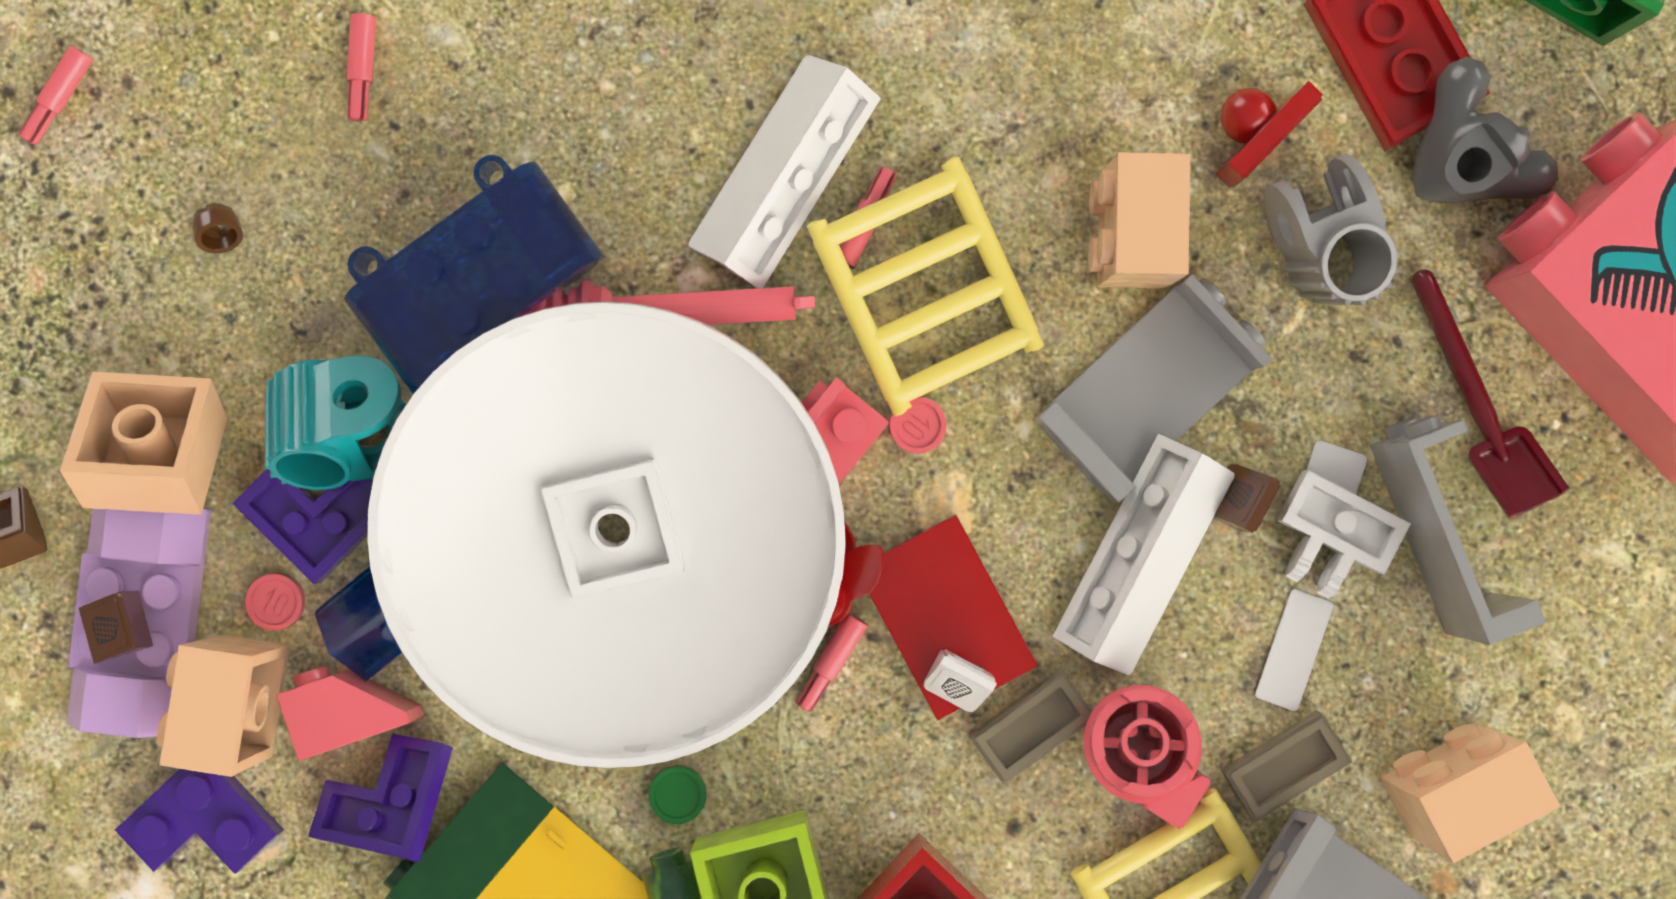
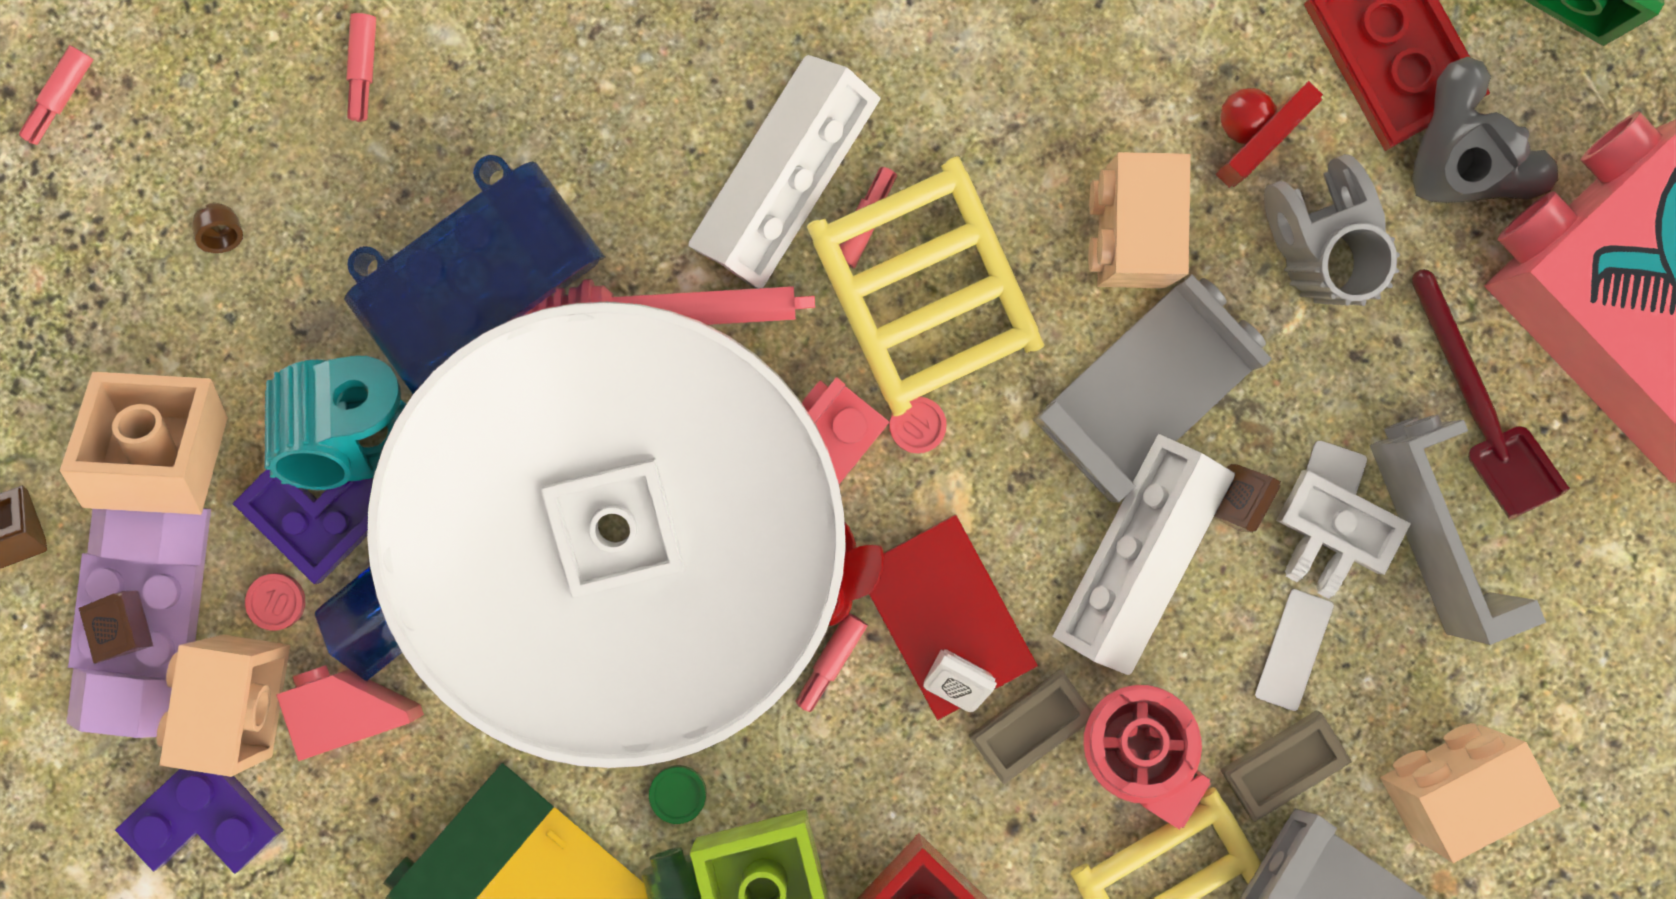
(396, 813): dark purple plate -> none

